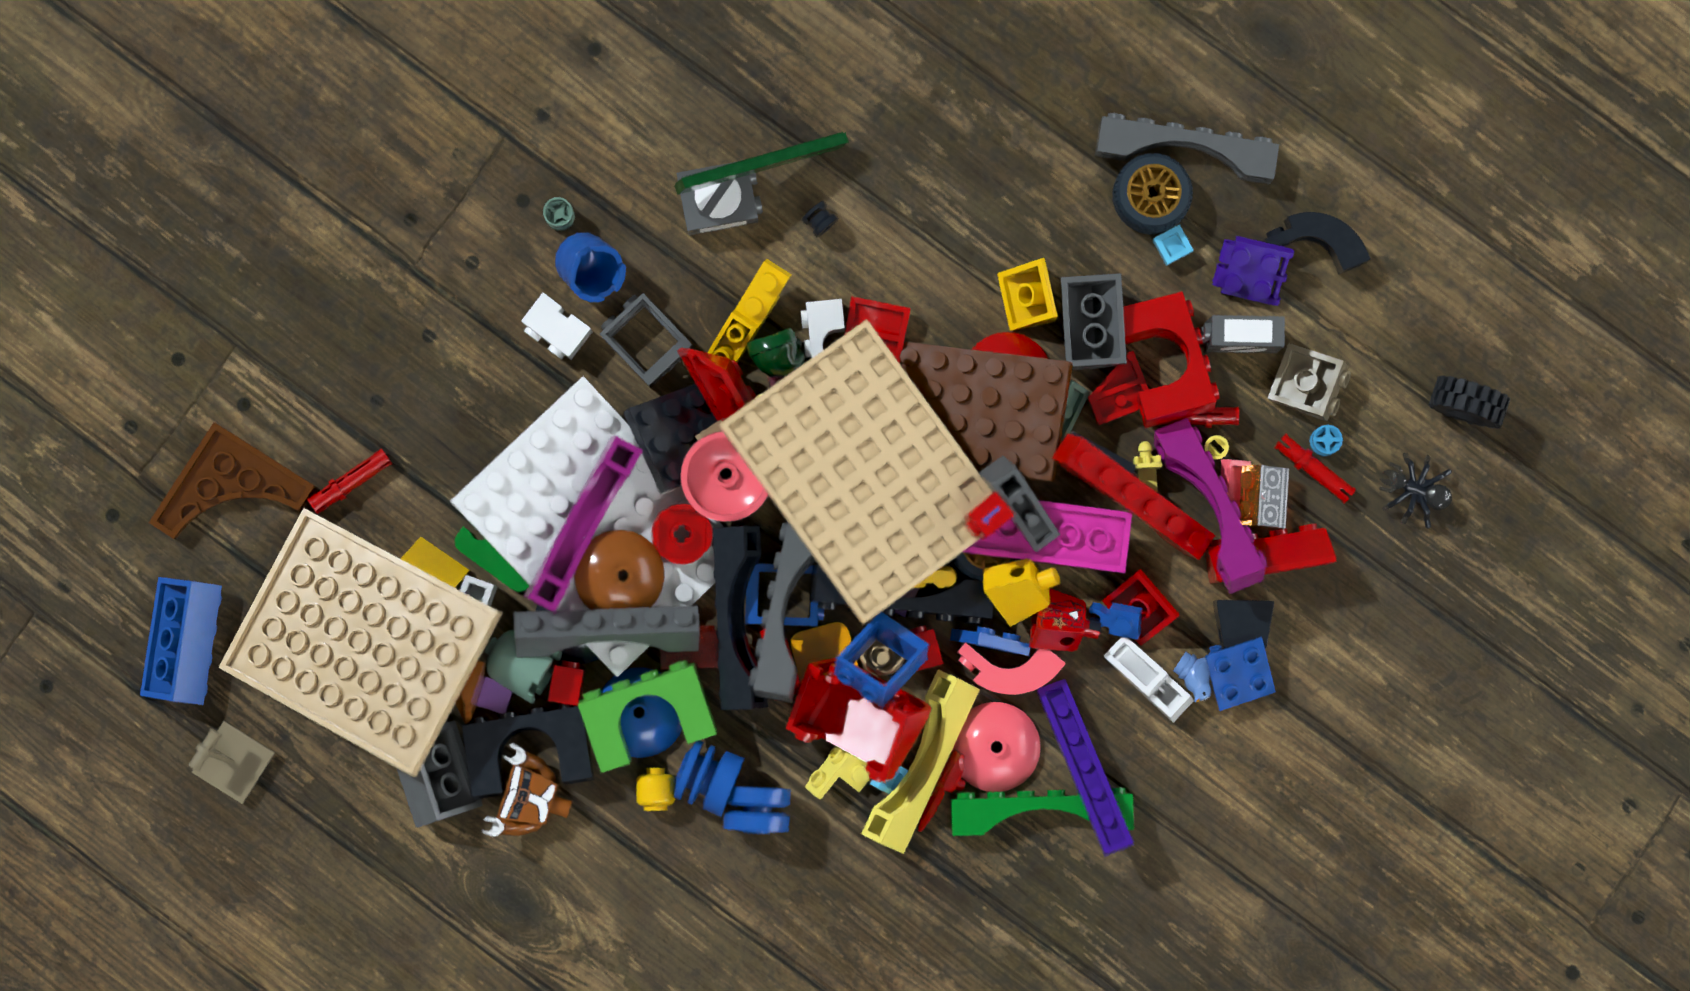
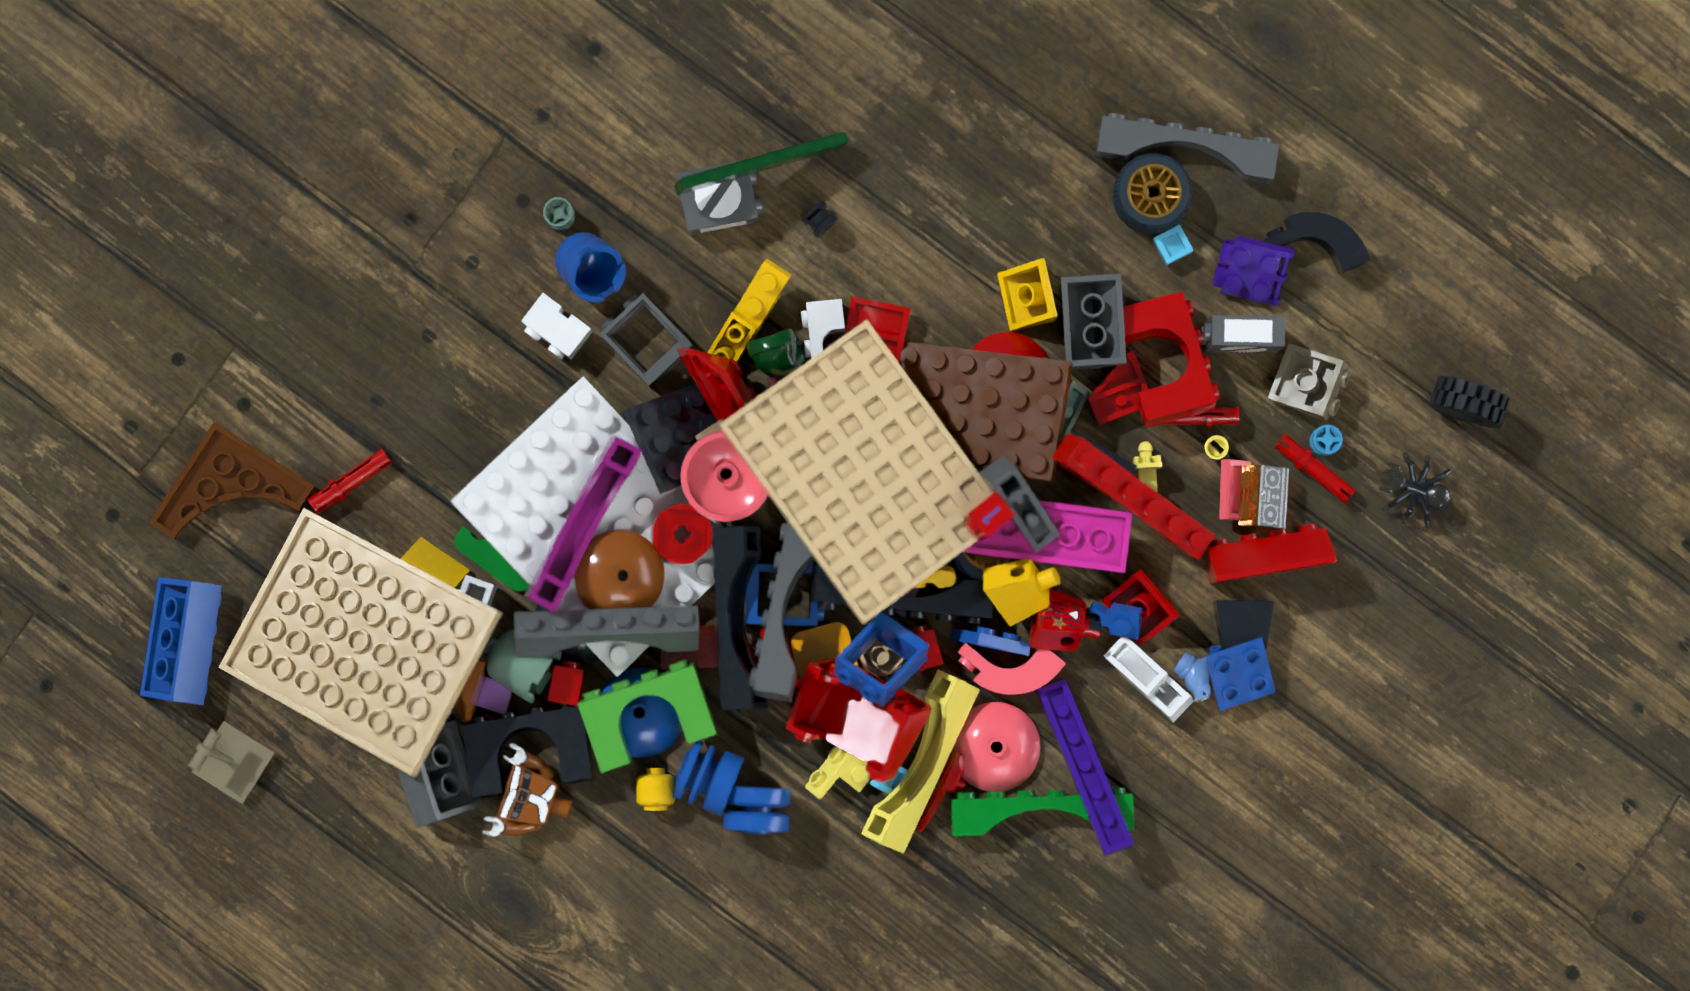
(1183, 454): magenta arch -> none

